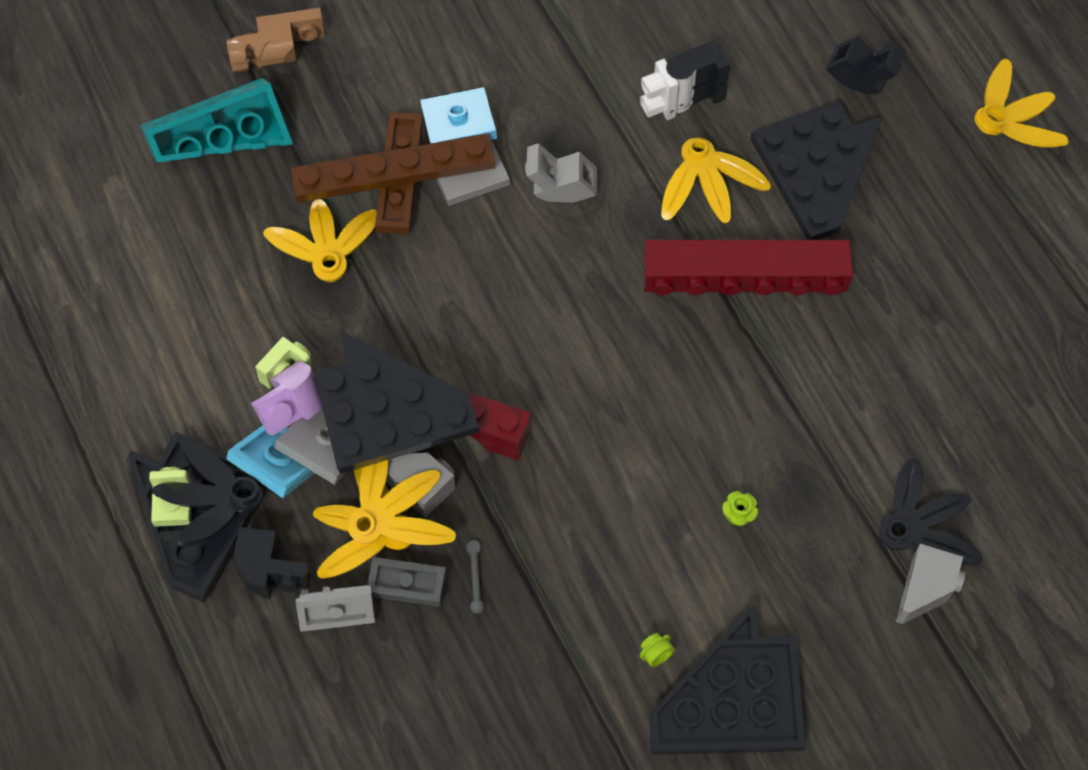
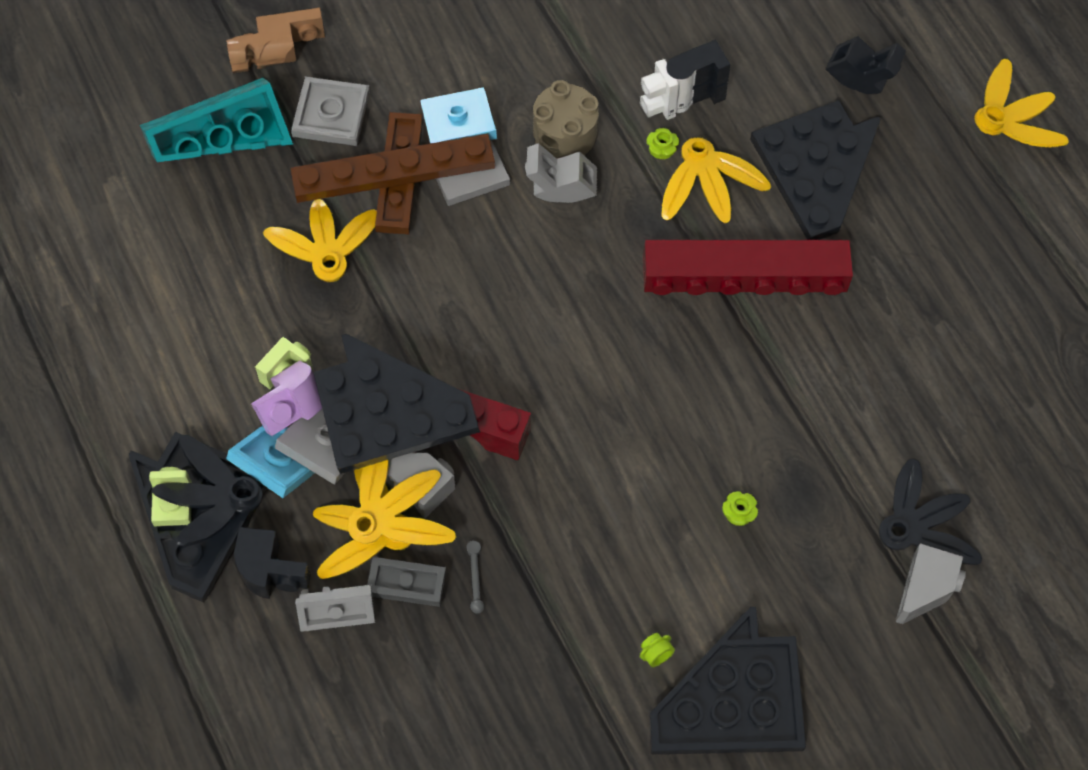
(330, 111): none -> light grey plate
(565, 119): none -> dark tan brick
(662, 150): none -> lime plate

